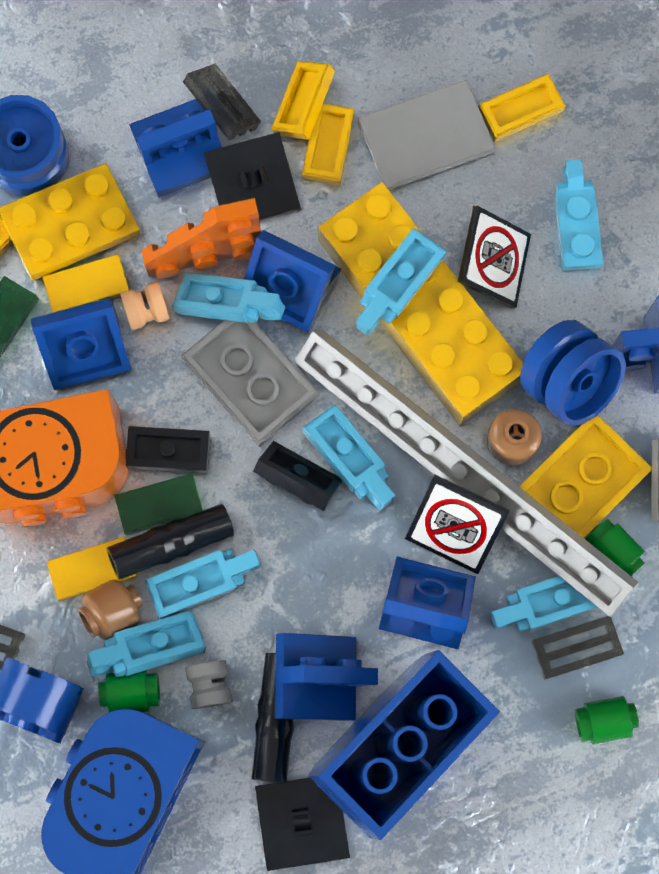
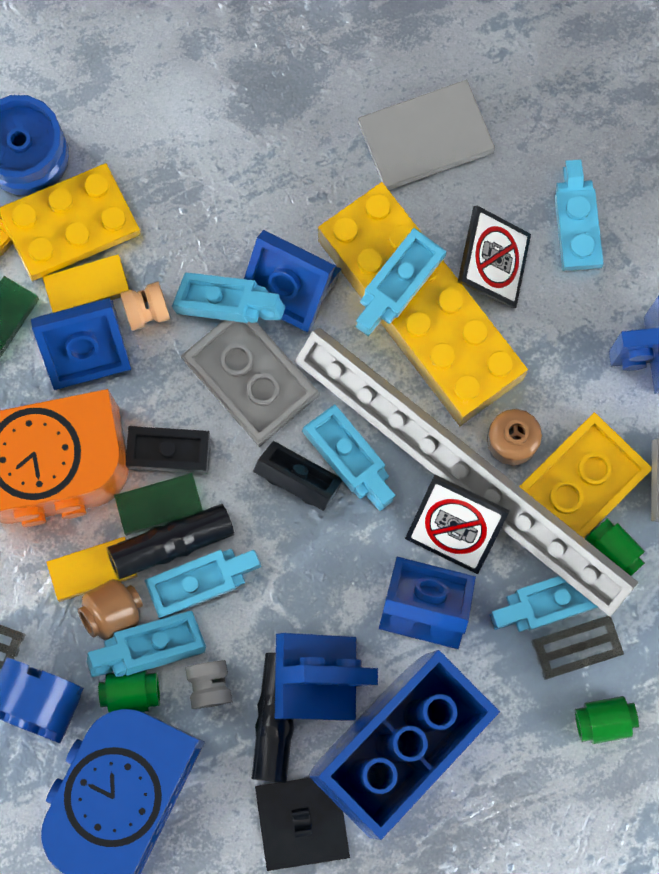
(175, 145): blue bracket -> none
(219, 102): clear smoke tile -> none
(222, 235): orange plate -> none
(256, 171): black piece -> none
(303, 100): yellow tile -> none
(328, 145): yellow tile -> none
(521, 107): yellow tile -> none
(572, 372): blue wheel -> none

